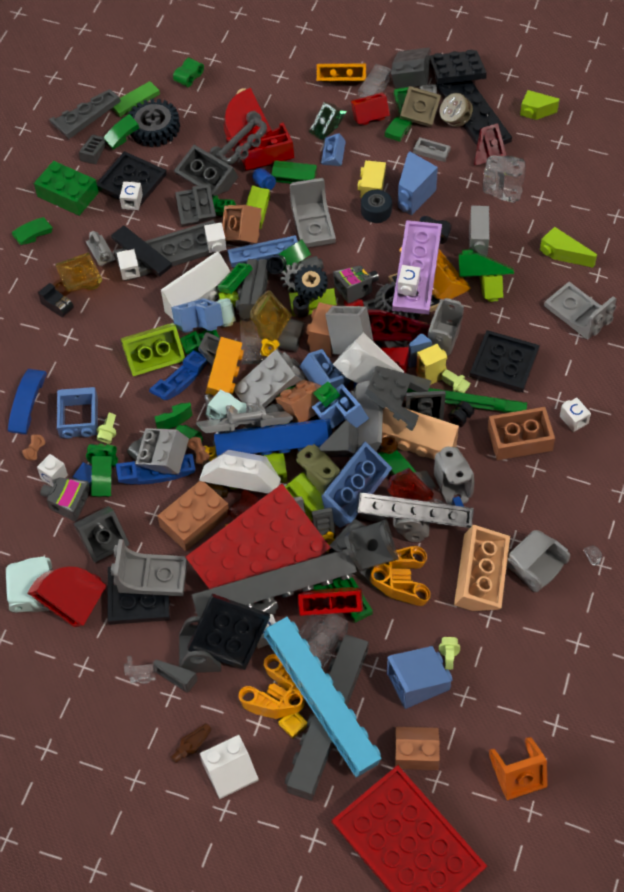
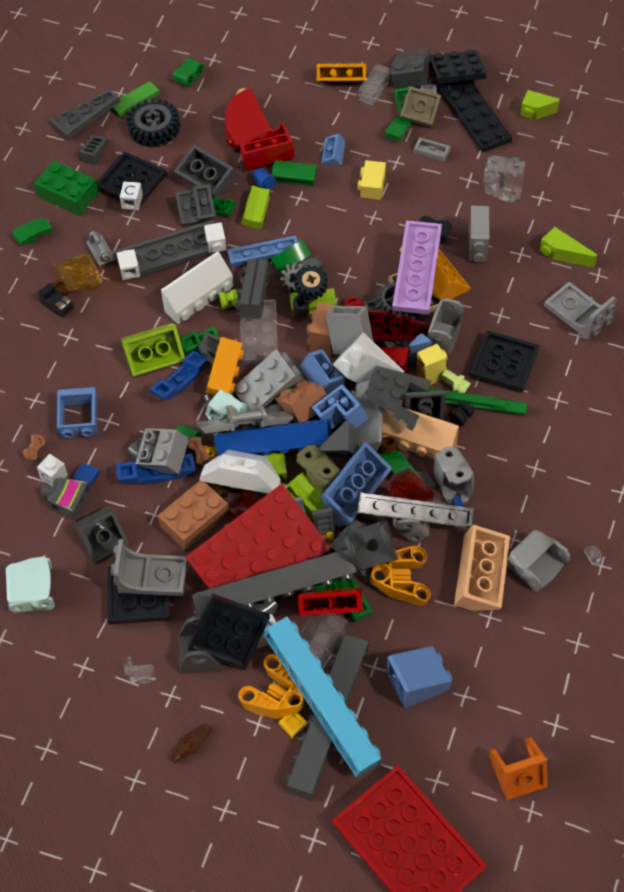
(24, 401): blue slope -> none
(68, 593): red brick -> none
(101, 476): green slope -> none
(102, 450): green plate -> none
(106, 431): yellowish green piece -> none
(117, 134): green slope -> none
(144, 252): black tile -> none
(180, 414): green slope -> none
(181, 677): dark grey slope -> none
(197, 313): medium blue brick -> none
(227, 312): light aqua brick -> none
(229, 766): white slope -> none
(234, 278): green tile -> none
(241, 223): nougat slope -> none
(253, 119): dark grey bar -> none
(265, 344): yellow plate -> none
(269, 316): clear yellow slope -> none
(276, 264): black wheel -> none
(292, 335): dark grey axle -> none
(311, 212): light grey bracket -> none
(326, 394): green plate -> none
(327, 120): clear green slope -> none
(354, 282): dark grey torso -> none
(370, 108): red brick -> none
(376, 206): black wheel -> none
(408, 280): white brick -> none
(416, 183): medium blue slope -> none
(417, 748): nougat slope -> none
(449, 648): yellowish green piece -> none
(456, 109): dark tan head -> none
(477, 264): green slope -> none
(489, 144): dark red wing -> none
(492, 287): lime slope -> none
(521, 433): nougat brick -> none
(575, 414): white brick -> none

